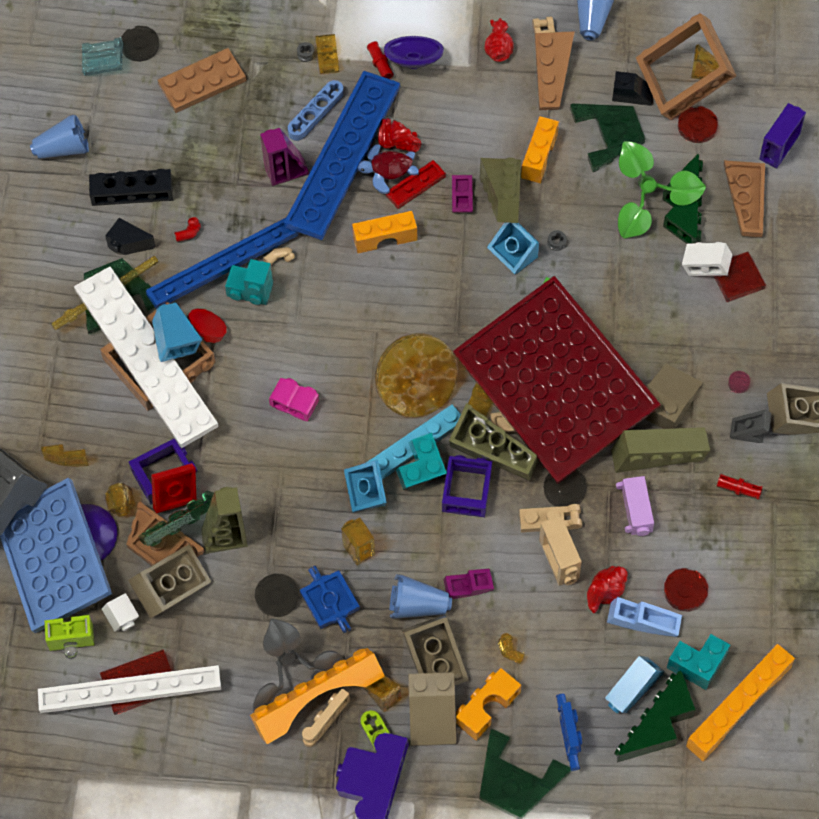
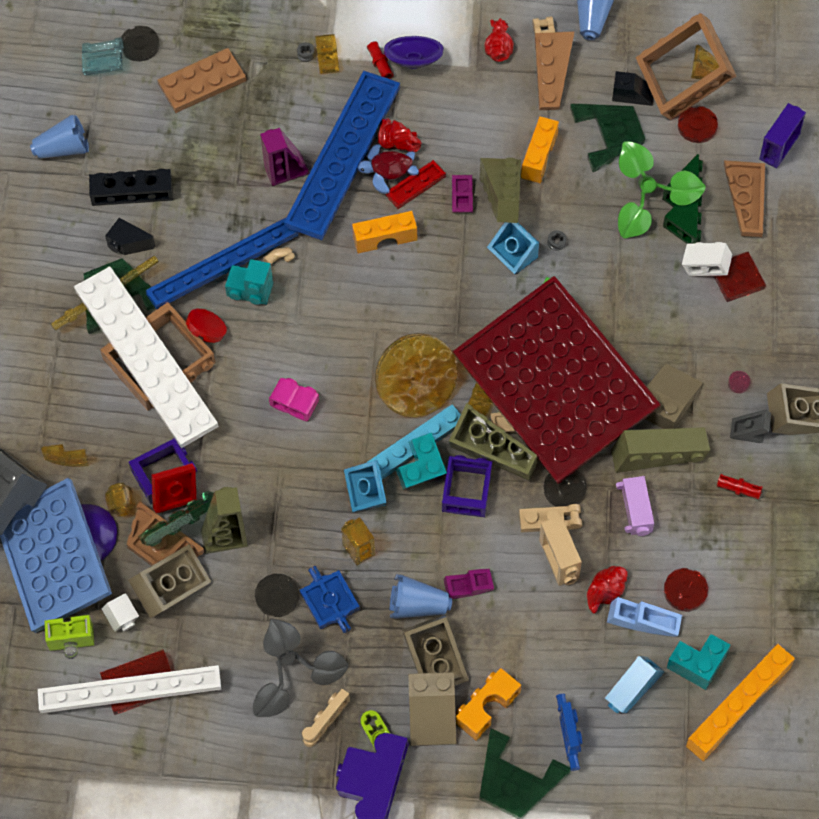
(174, 333): dark azure slope -> none
(190, 232): red arm -> none
(275, 718): light orange arch -> none
(313, 108): medium blue beam -> none
(384, 693): clear yellow slope -> none
(507, 649): clear yellow arm -> none
(656, 727): dark green slope -> none

